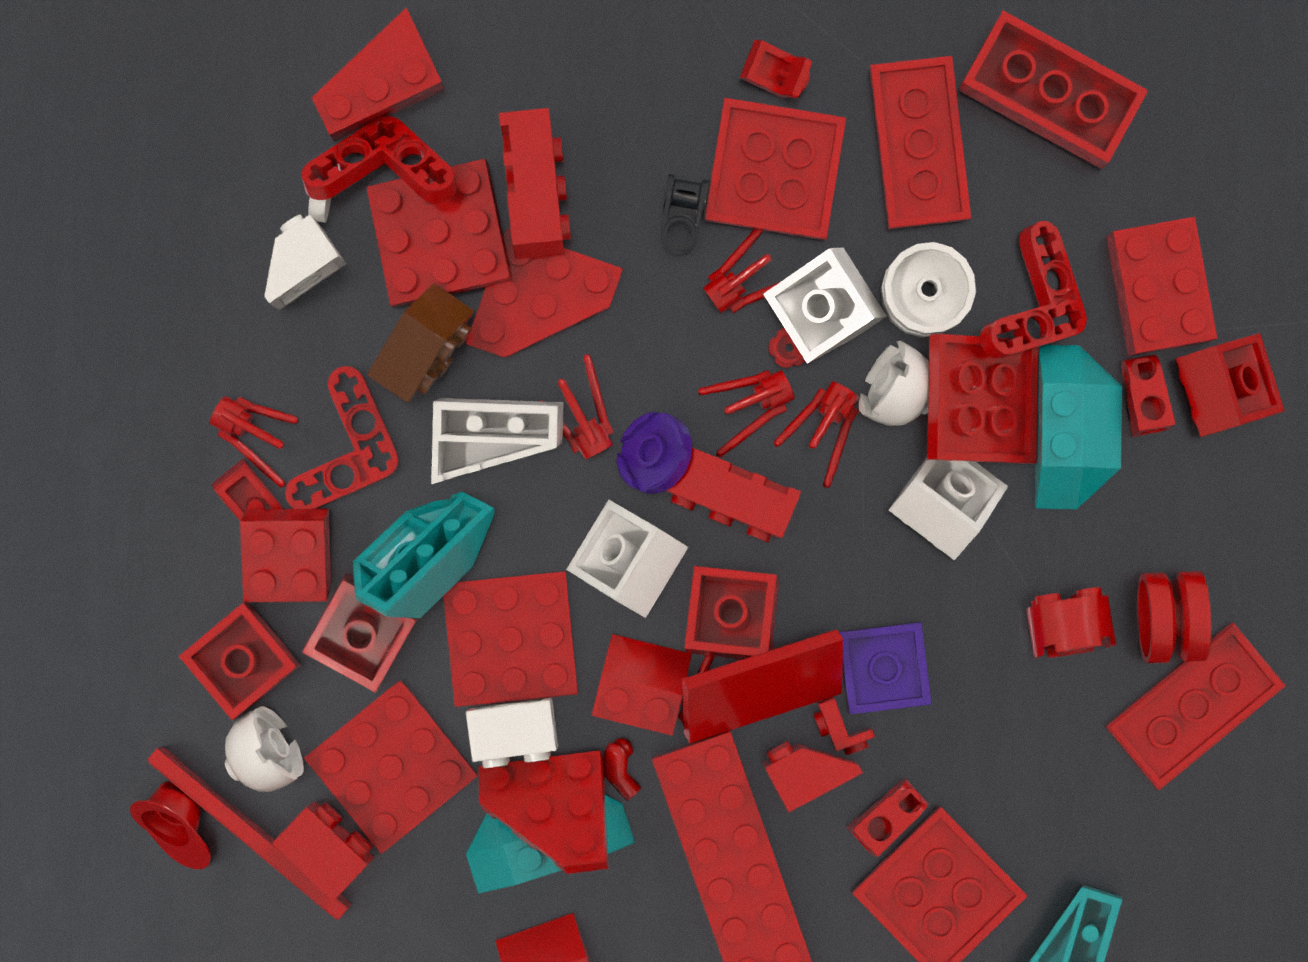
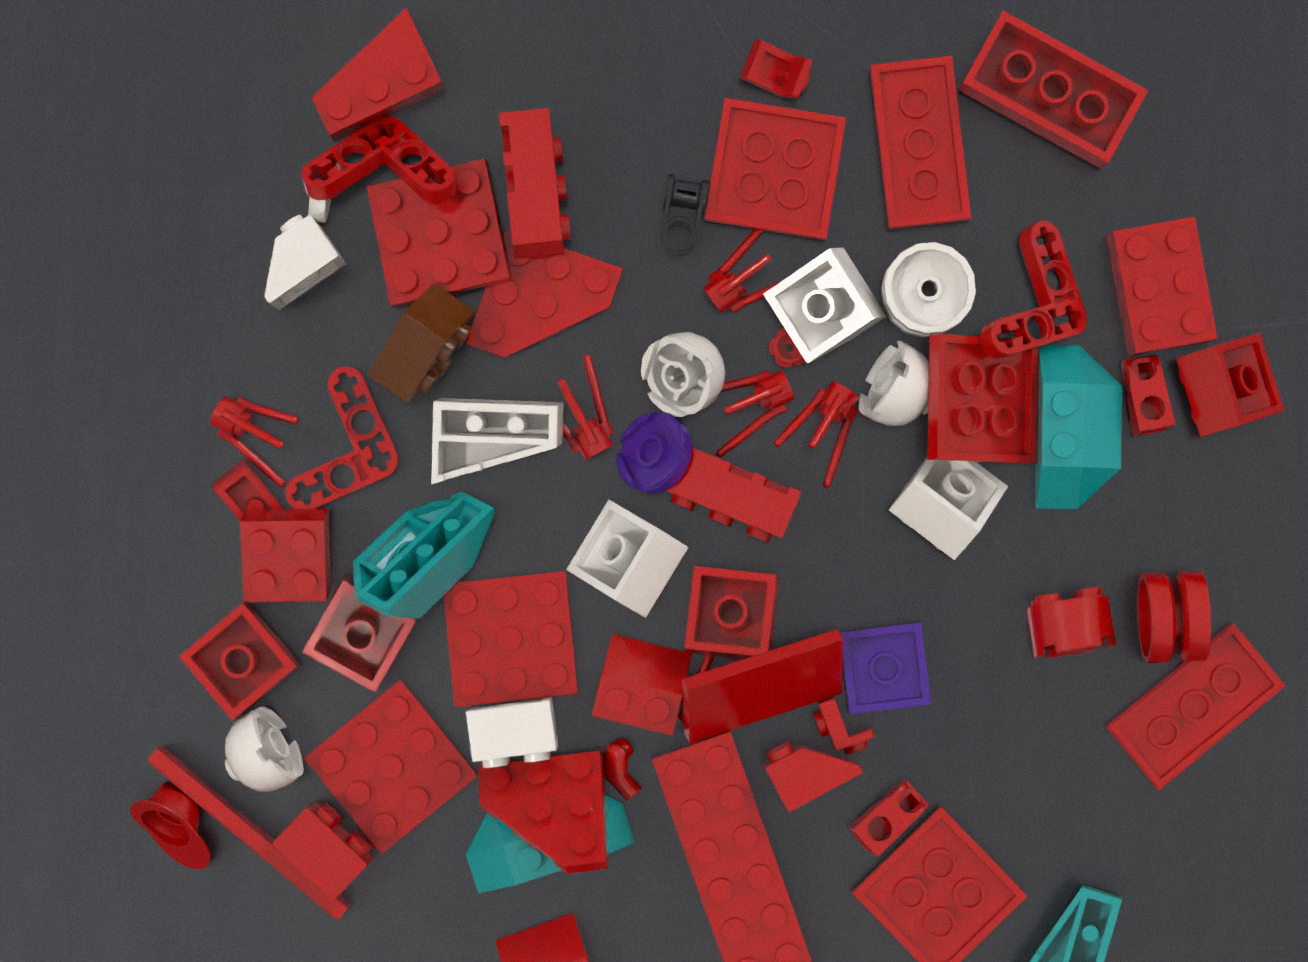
(683, 373): none -> white cylinder

